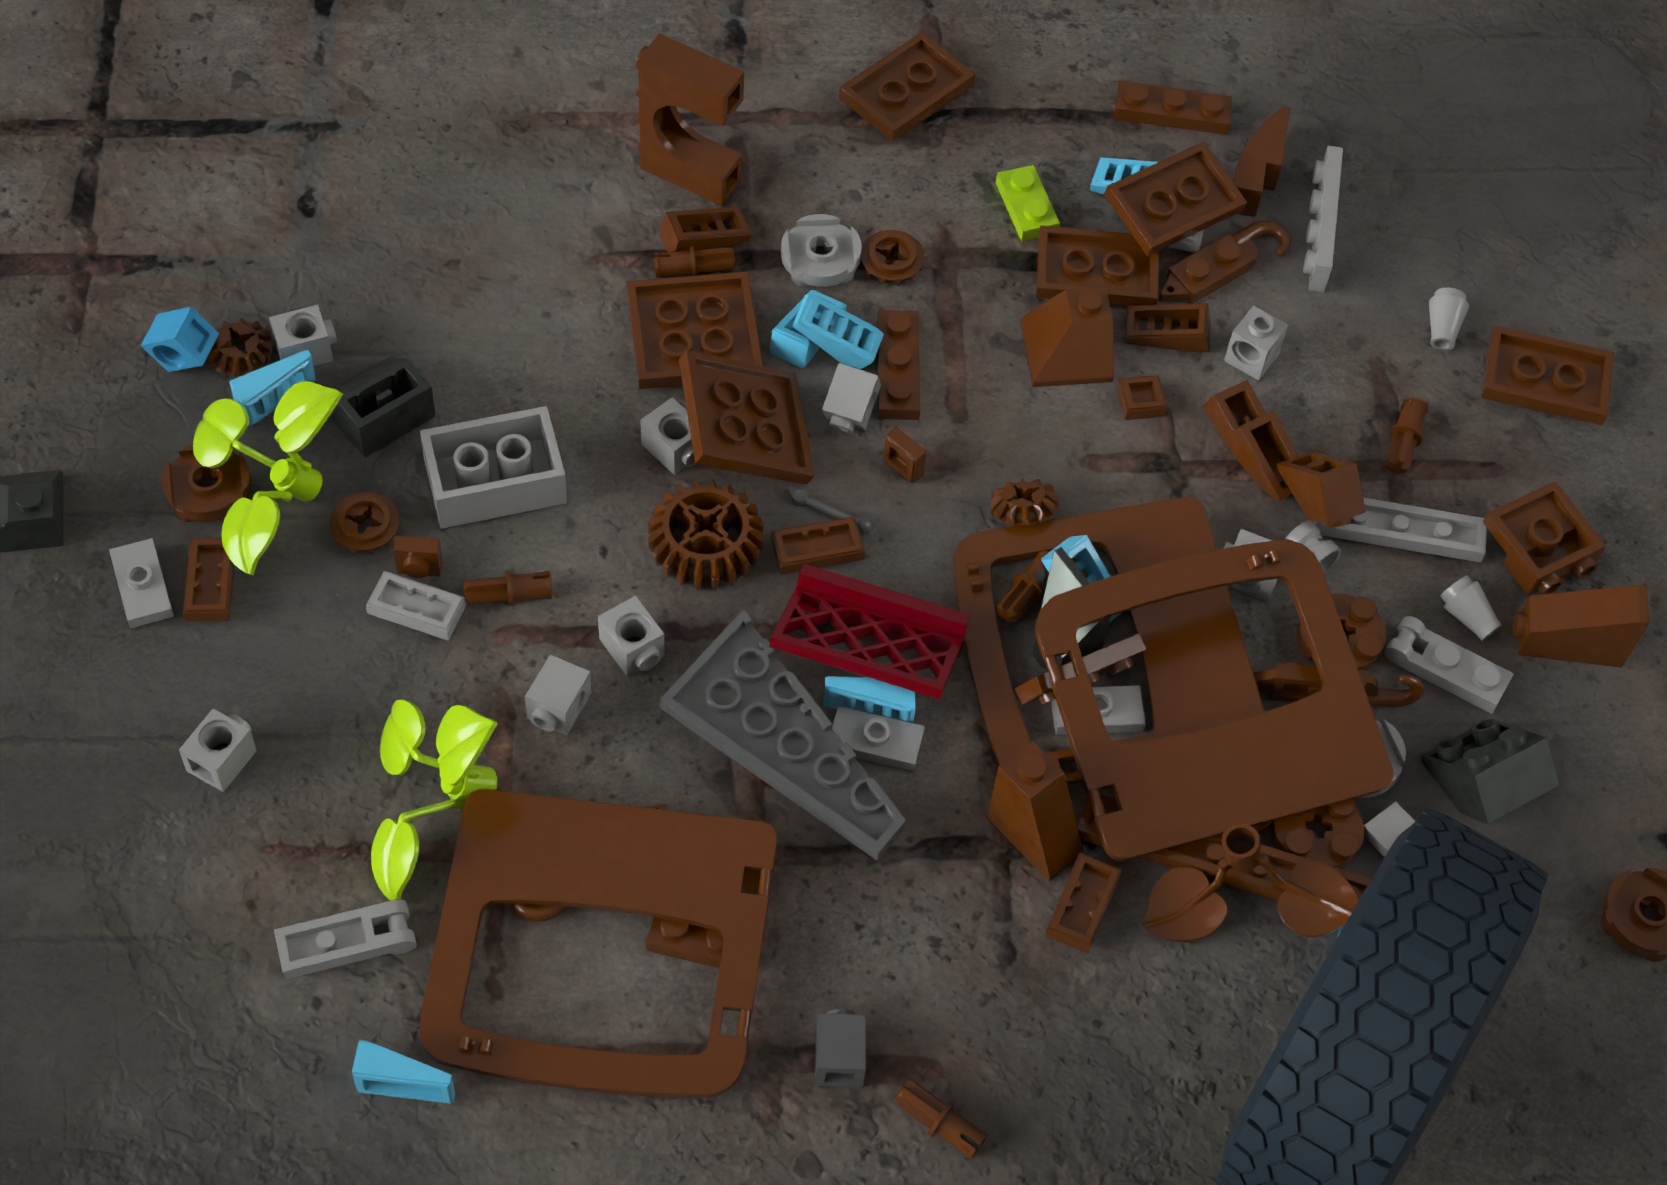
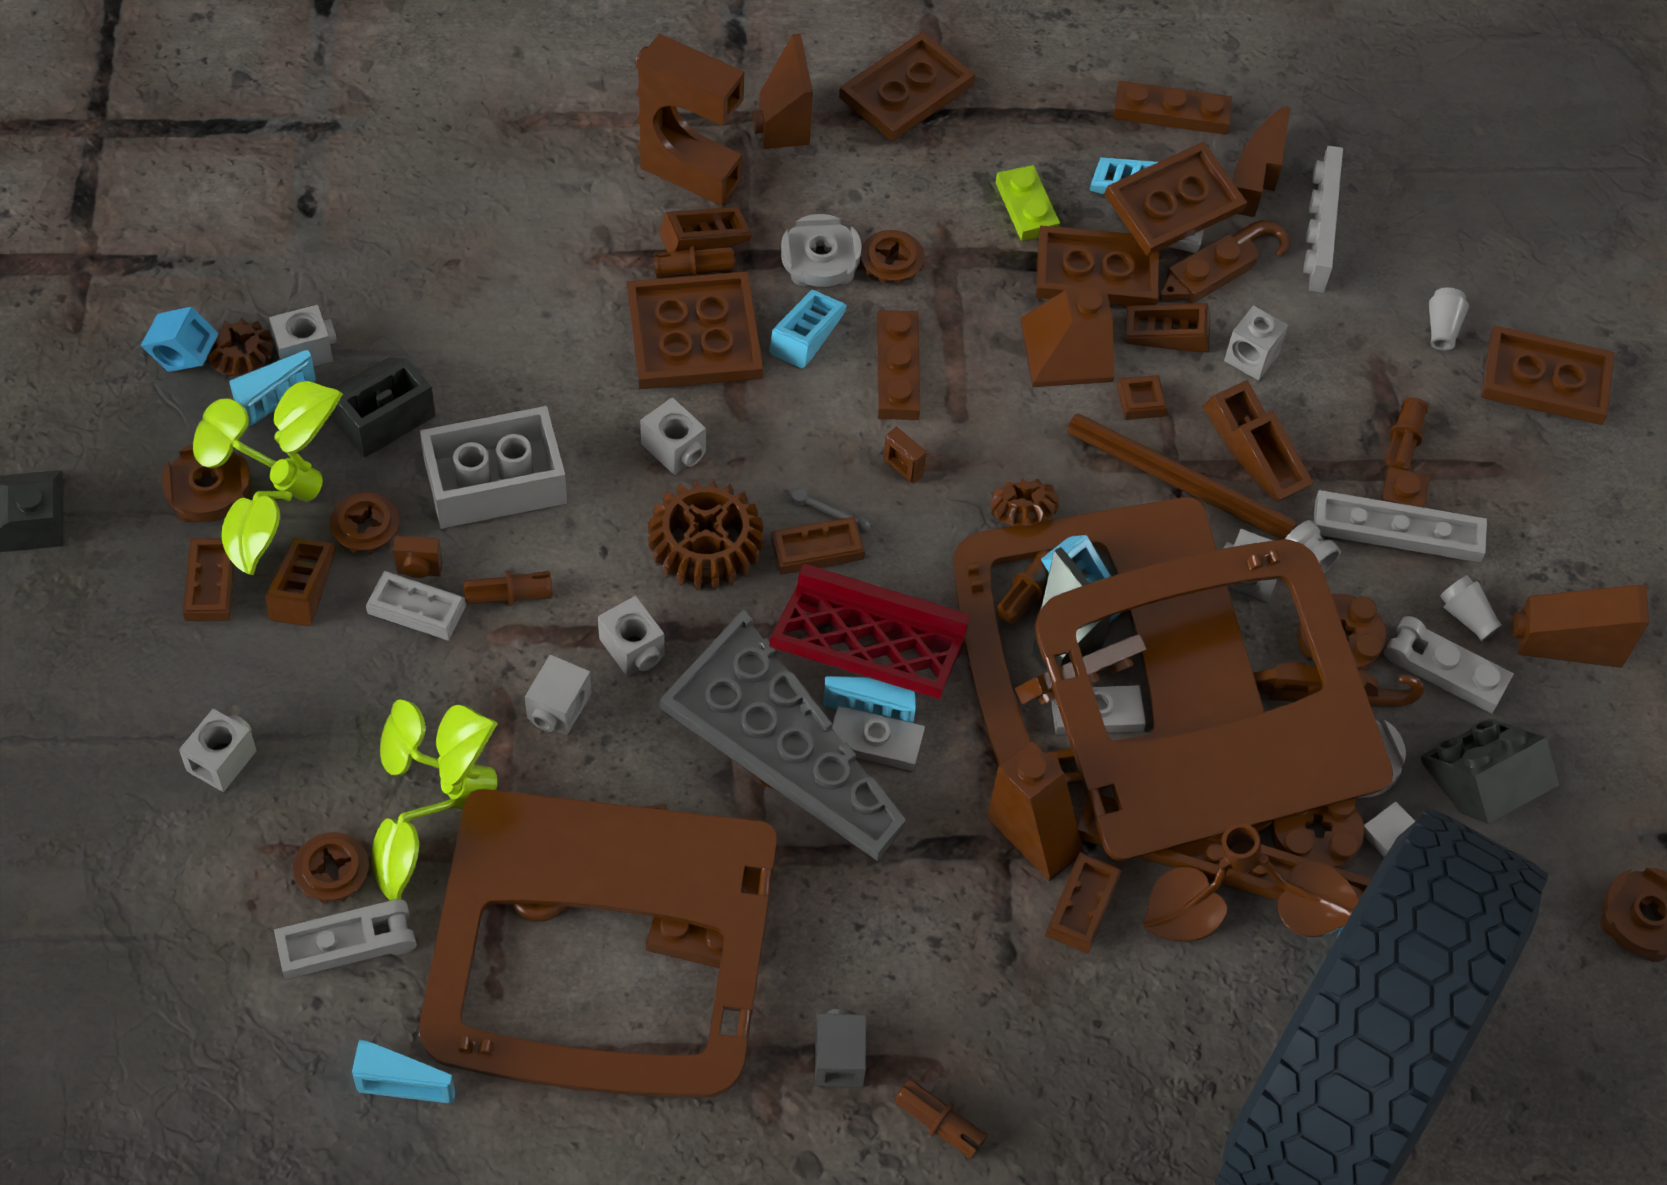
(141, 583): light grey plate -> none
(298, 605): none -> reddish brown slope
(343, 851): none -> reddish brown gear
(745, 418): reddish brown plate -> none
(786, 100): none -> reddish brown slope
(851, 398): light grey brick -> none
(861, 340): medium azure slope -> none
(1181, 476): none -> reddish brown axle
(1324, 487): reddish brown slope -> none
(1405, 487): none -> reddish brown plate
(1544, 540): reddish brown plate -> none

